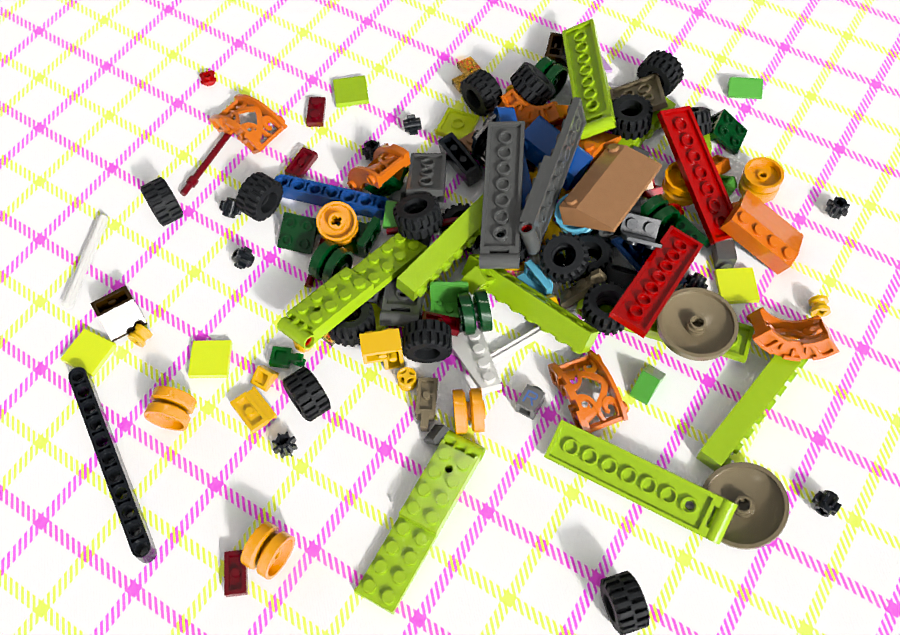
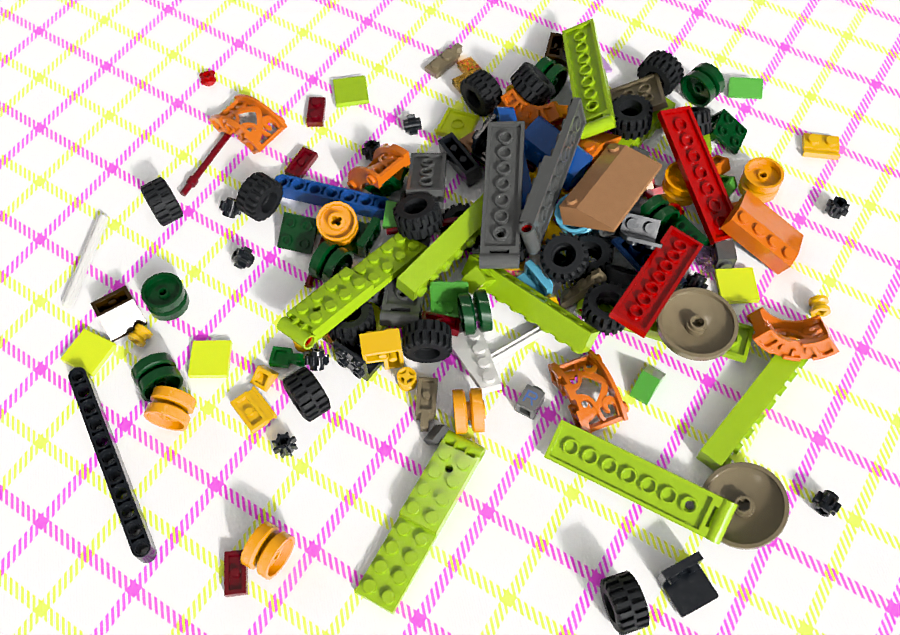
(155, 371): none -> dark green wheel
(165, 296): none -> dark green wheel
(316, 359): none -> black gear
(352, 359): none -> black bracket
(444, 61): none -> dark tan hinge
(687, 585): none -> black bracket
(702, 84): none -> dark green wheel
(706, 258): none -> clear purple plate
(820, 146): none -> yellow plate

